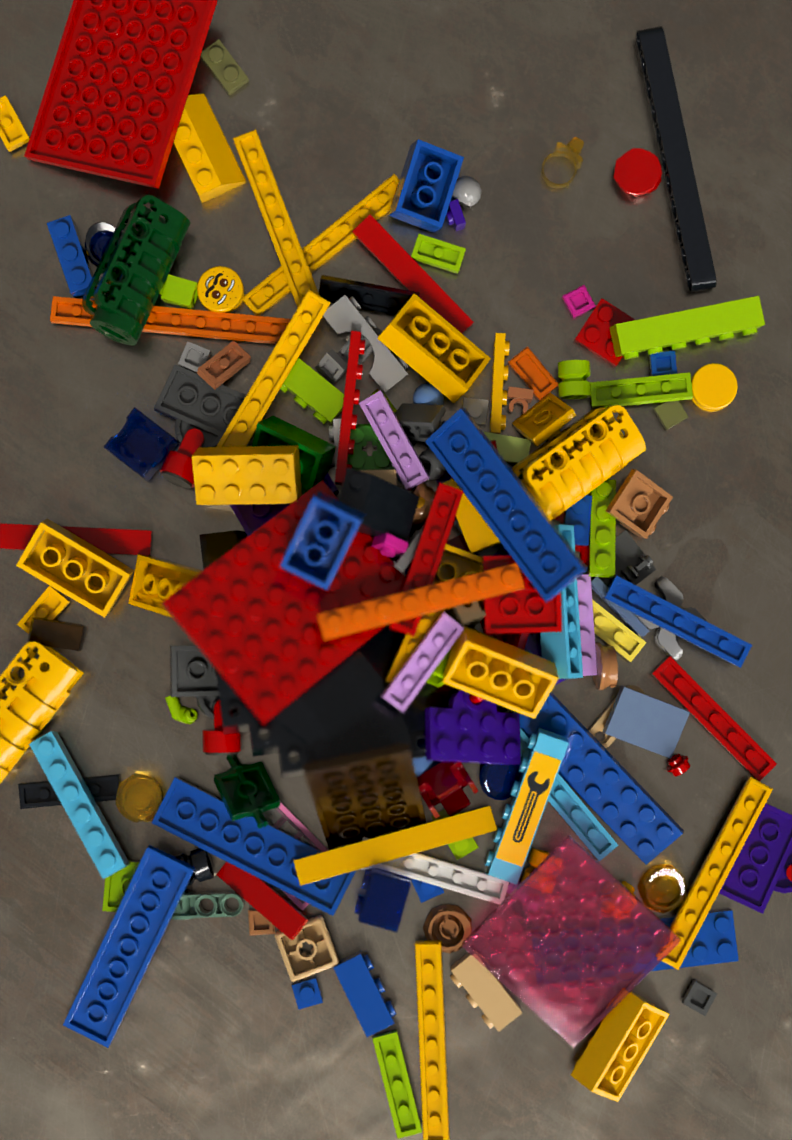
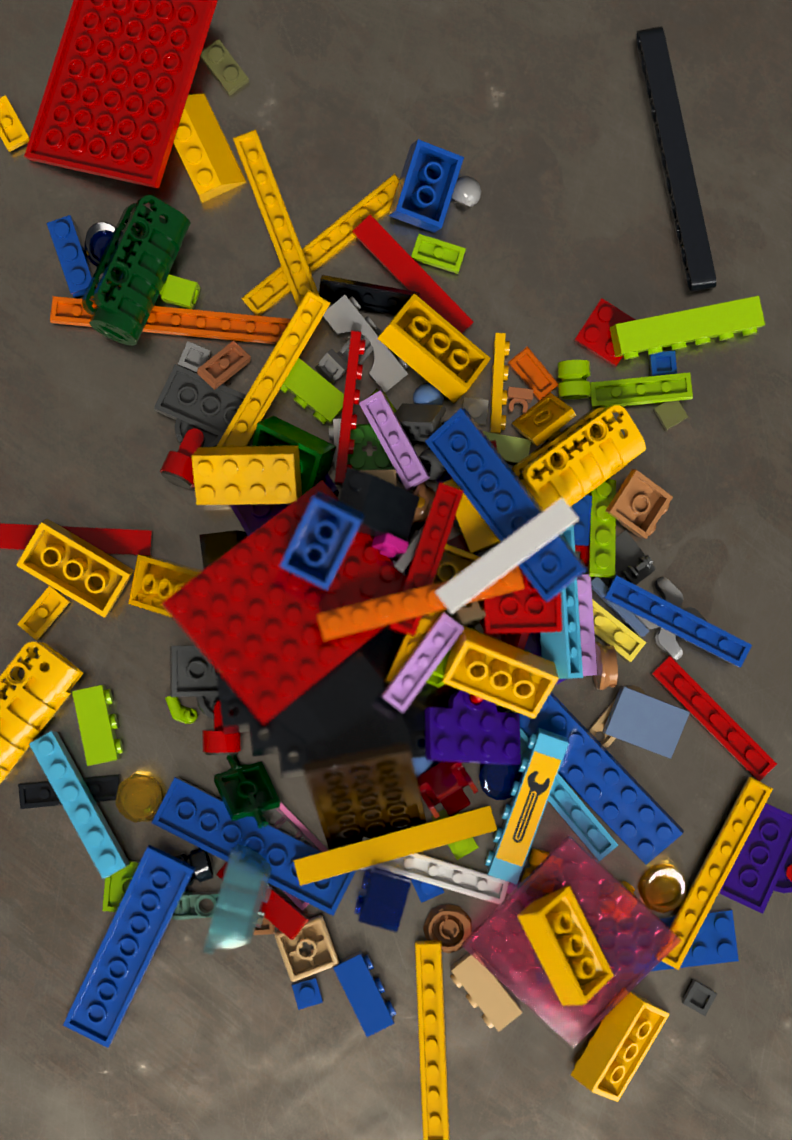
(55, 633): dark brown tile -> none
(97, 724): none -> lime brick
(141, 444): clear blue piece -> none
(220, 290): yellow head -> none
(239, 900): none -> clear light blue windscreen
(397, 1084): lime plate -> none
(455, 216): dark purple plate -> none
(506, 555): none -> white tile
(566, 946): none -> yellow slope
(571, 152): clear yellow piece -> none
(578, 301): dark pink tile -> none
(638, 172): red hat -> none
(678, 765): red plate -> none
(713, 387): yellow head -> none

